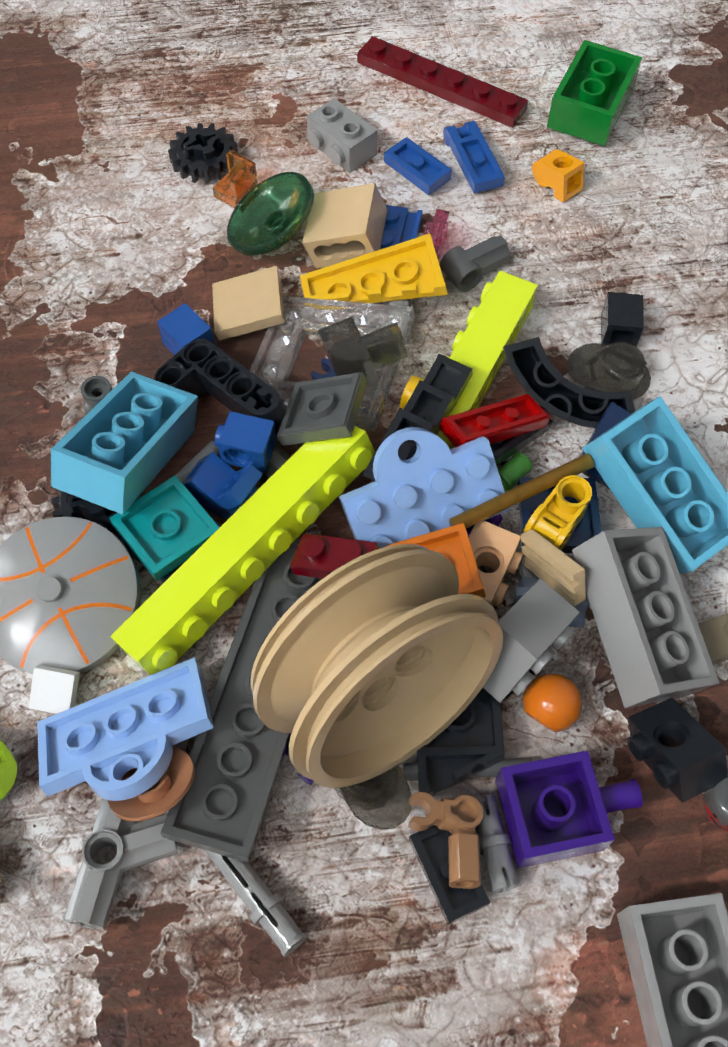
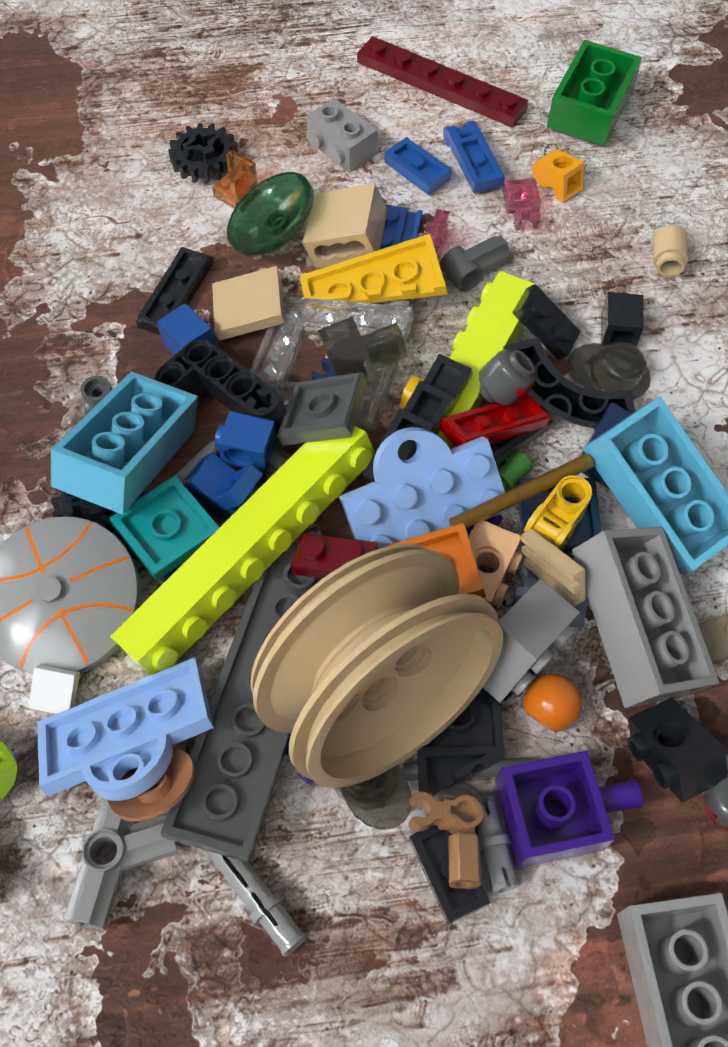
(175, 287): none -> black tile
(506, 377): none -> dark grey head
(522, 199): none -> clear pink plate
(546, 321): none -> black plate
(670, 250): none -> tan brick

